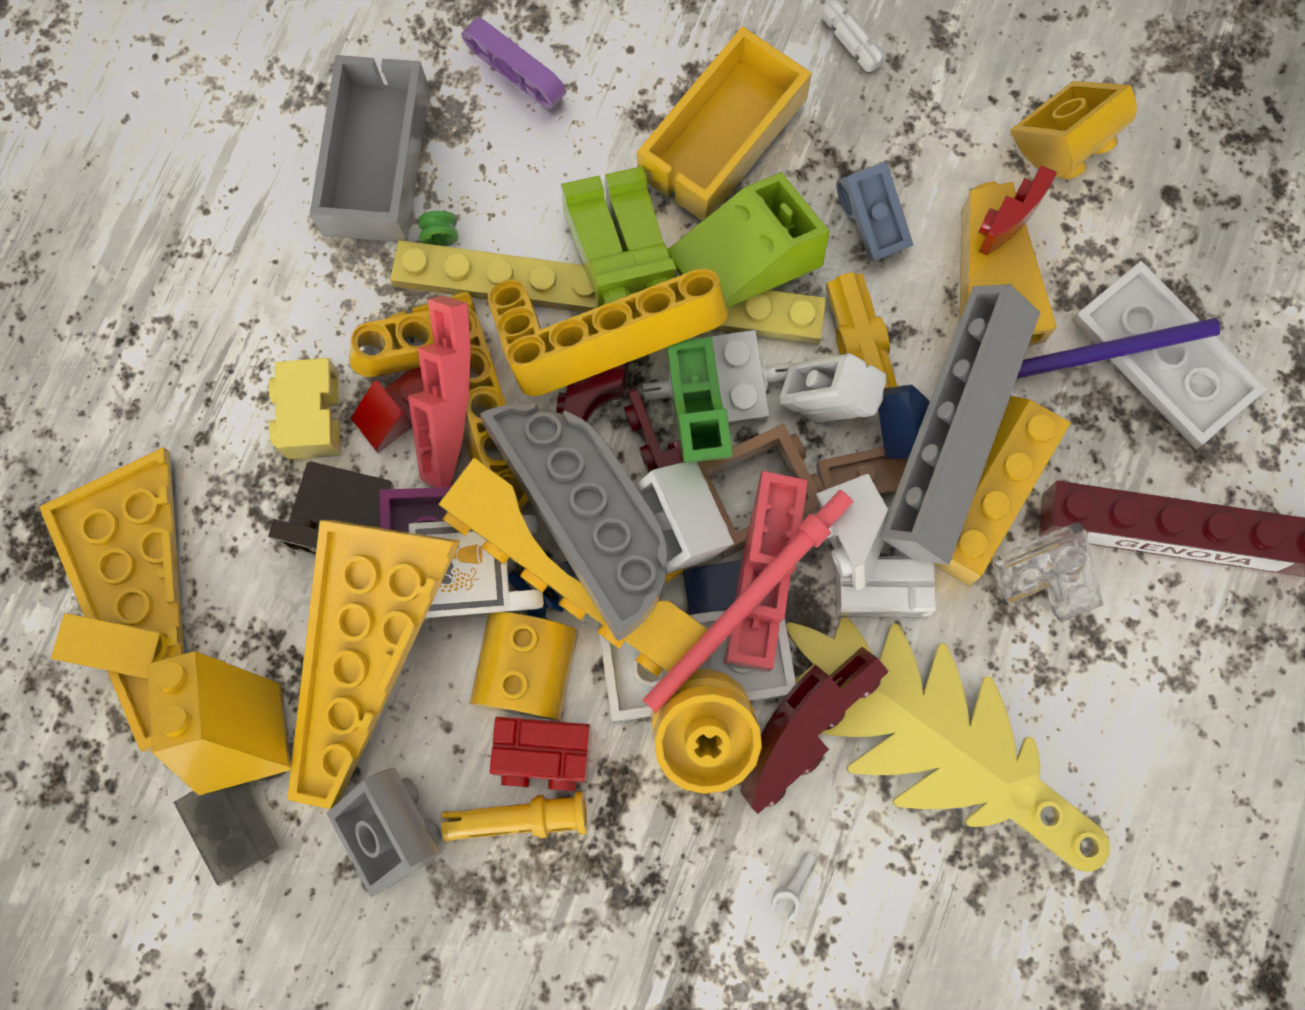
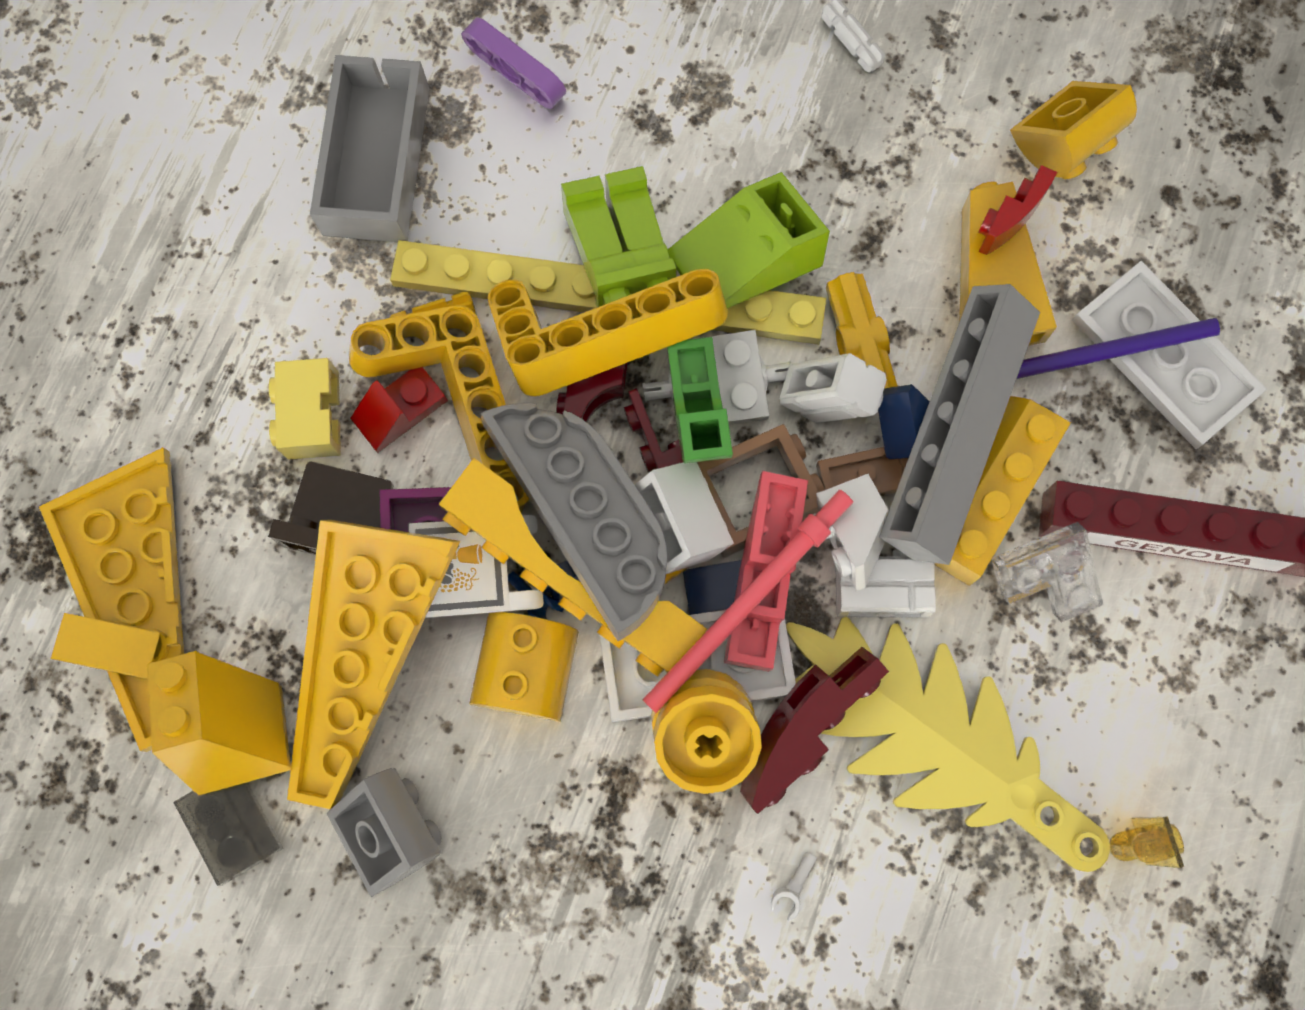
(438, 228): bright green bush -> none
(441, 409): coral slope -> none
(538, 816): yellow pin -> none
(540, 751): red brick -> none
(724, 123): yellow piece -> none
(874, 204): sand blue plate -> none
(1150, 841): none -> clear yellow hinge

